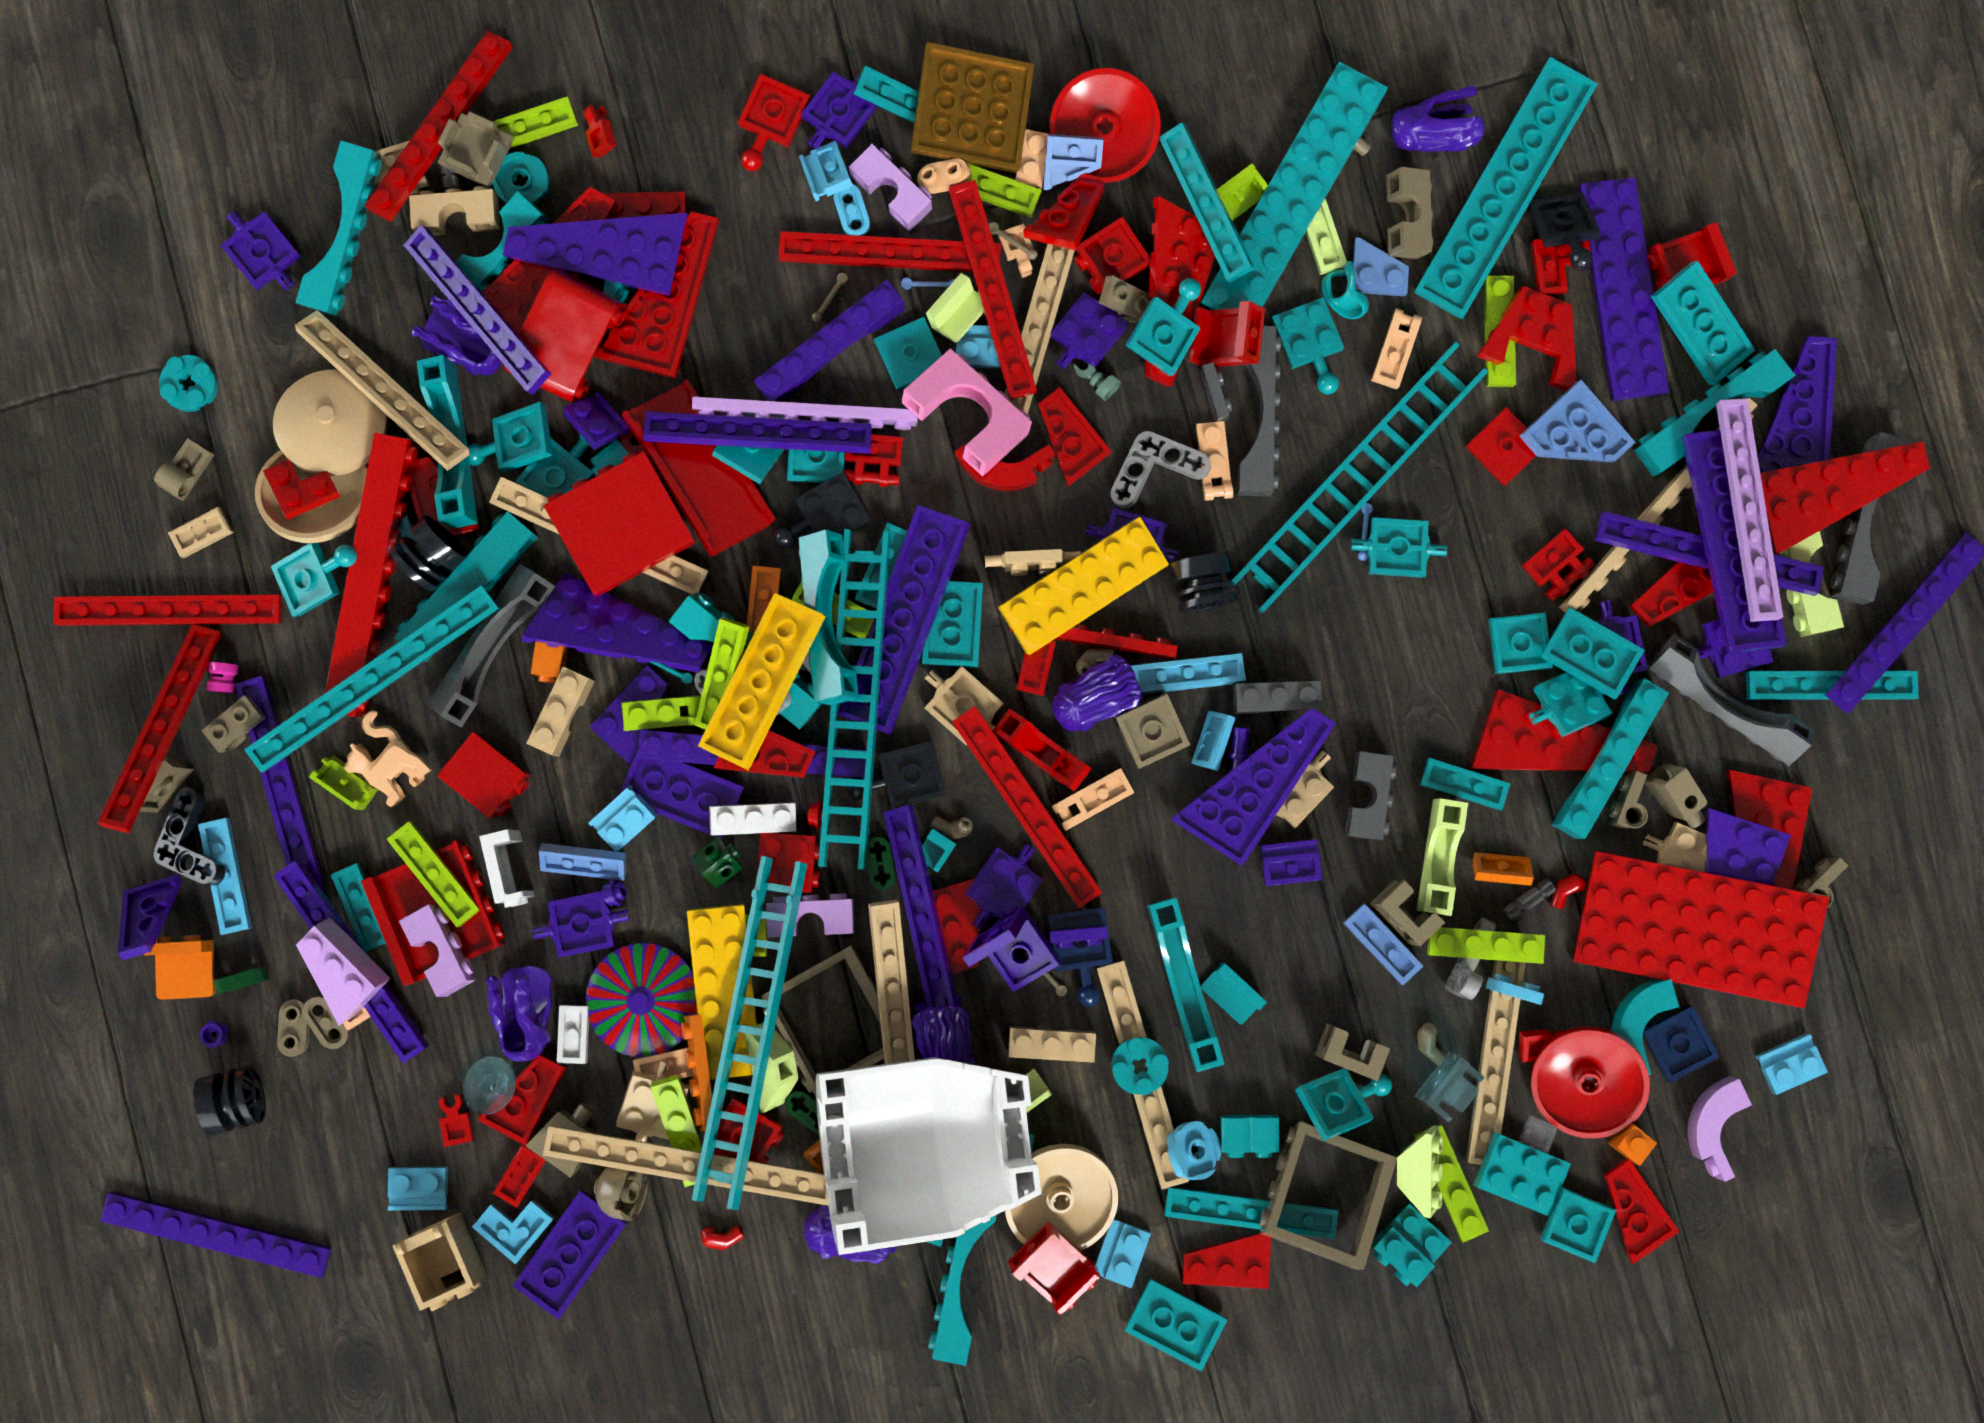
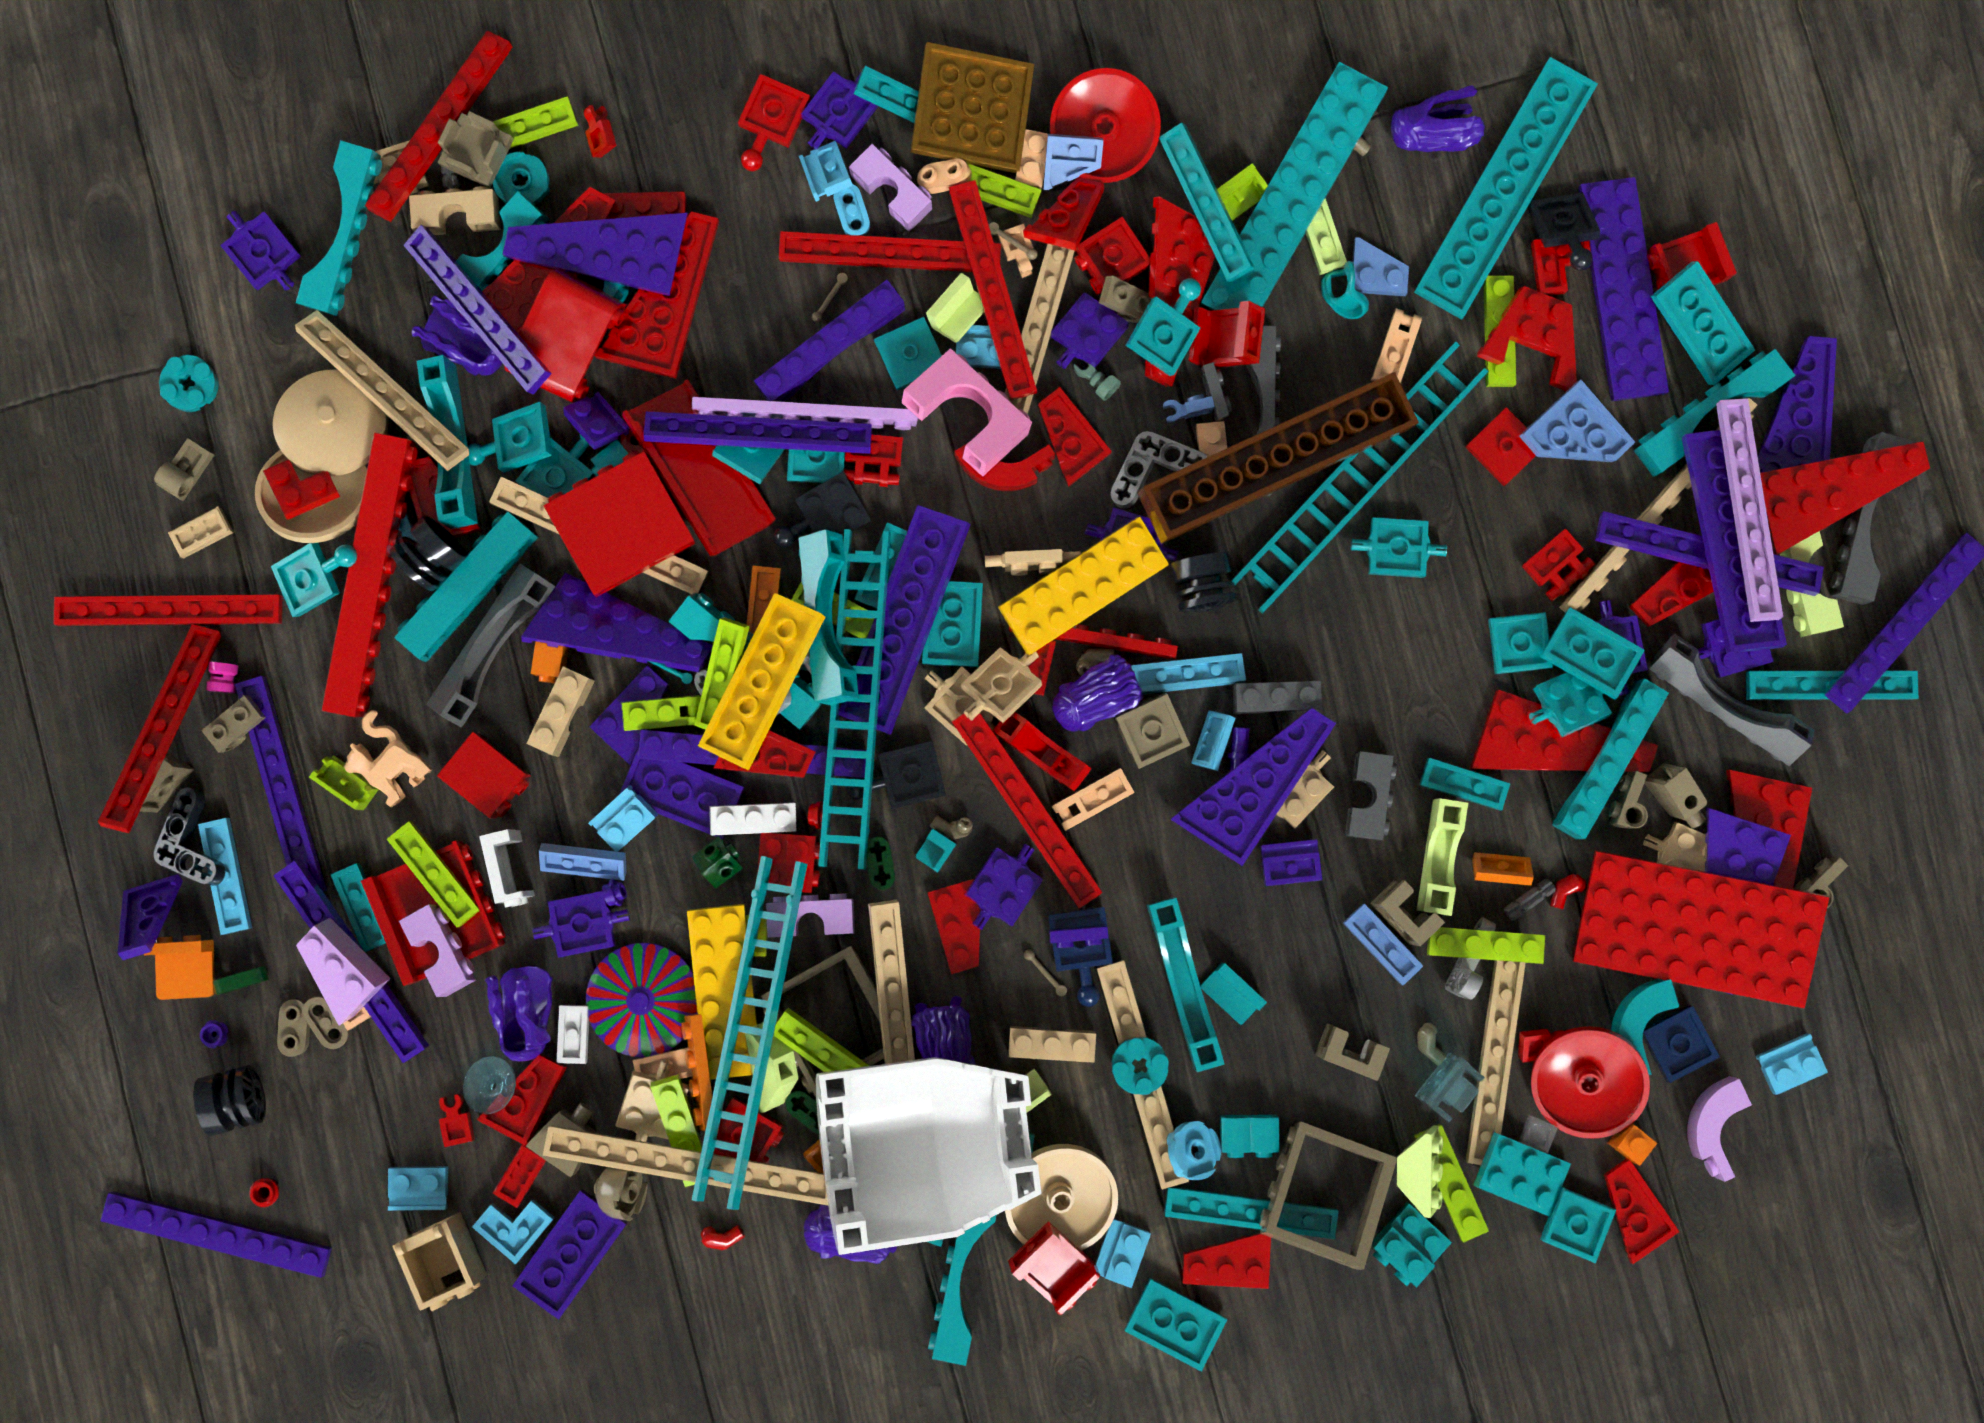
(256, 1192): none -> red plate
(371, 679): teal plate -> none
(814, 1044): none -> lime plate
(907, 283): medium blue hinge -> none
(920, 907): dark purple plate -> none
(999, 946): dark purple bracket -> none
(1001, 685): none -> tan plate
(1196, 406): none -> medium blue plate
(1277, 457): none -> reddish brown brick
(1308, 337): teal plate -> none
(1338, 1104): teal plate -> none
(1366, 509): medium blue hinge -> none
(1412, 191): dark tan arch -> none
(1503, 985): medium azure plate -> none

